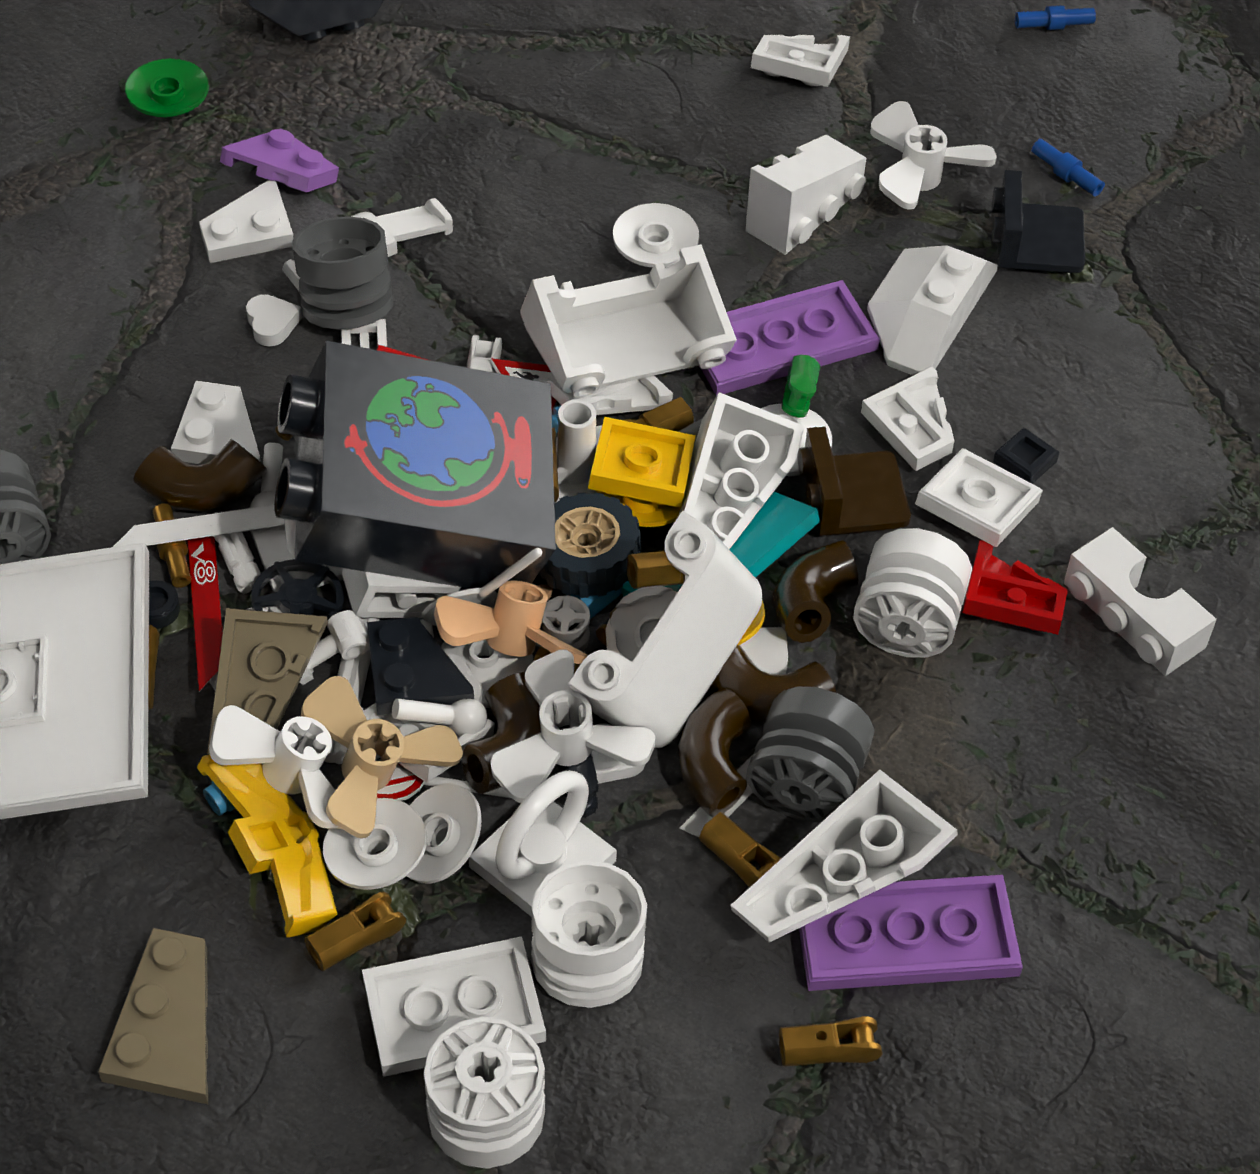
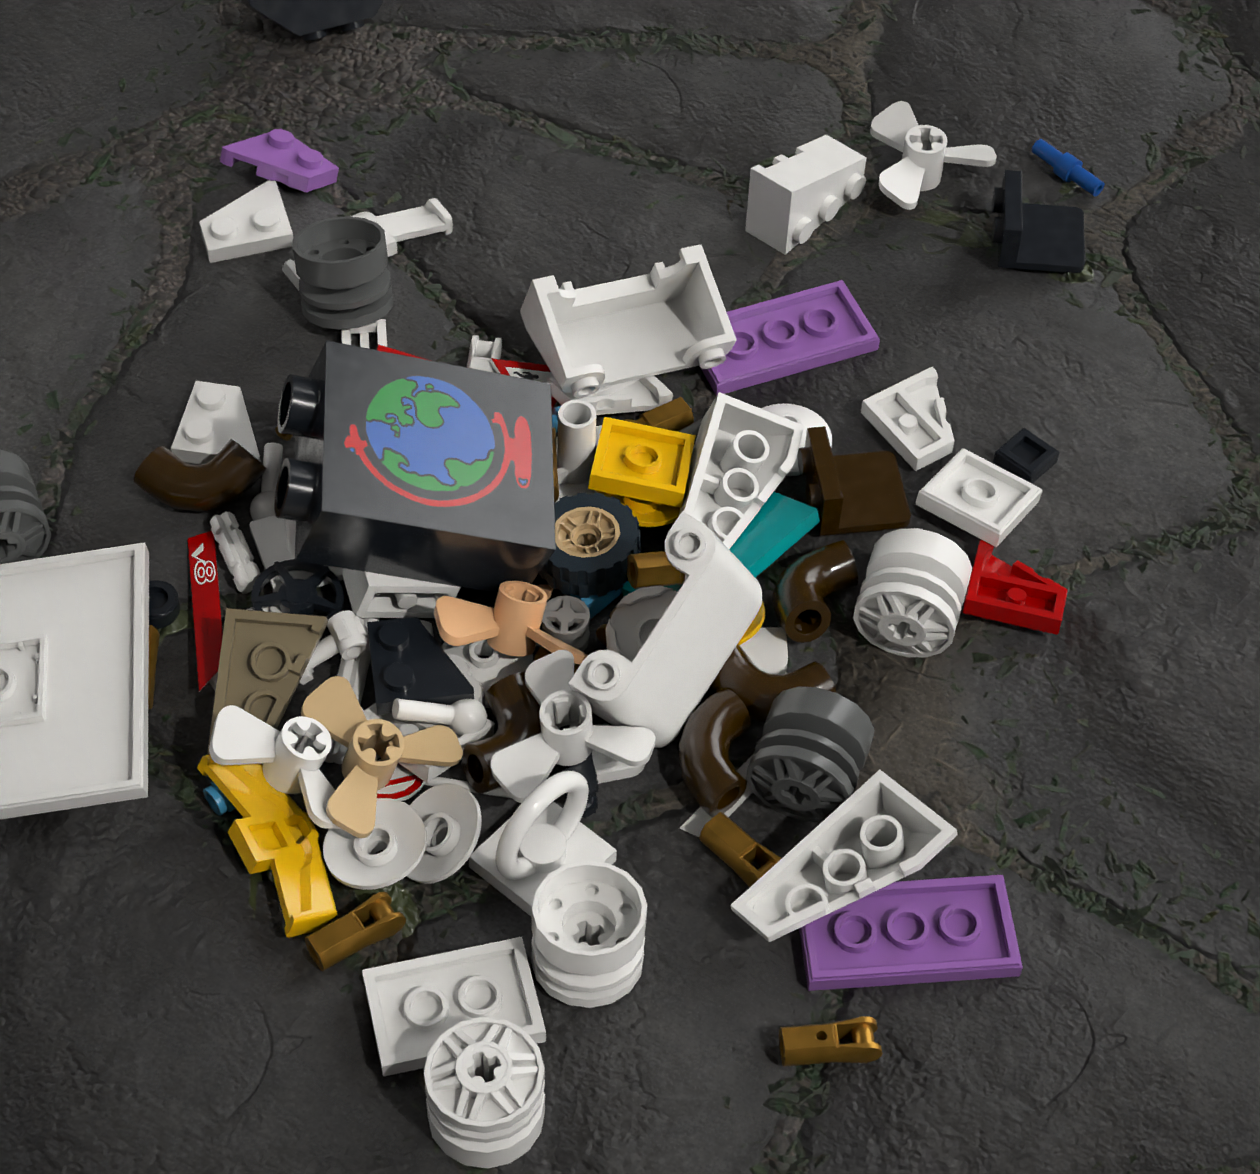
(163, 1024): dark tan wing -> none
(166, 87): green dish -> none
(173, 552): pearl gold bar -> none
(201, 526): white sticker -> none
(272, 319): white tile -> none
(487, 594): white piece -> none
(654, 234): white dish -> none
(800, 58): white wing -> none
(800, 385): green bar -> none
(926, 304): white wedge -> none
(1055, 17): blue bar -> none
(1162, 629): white arch -> none

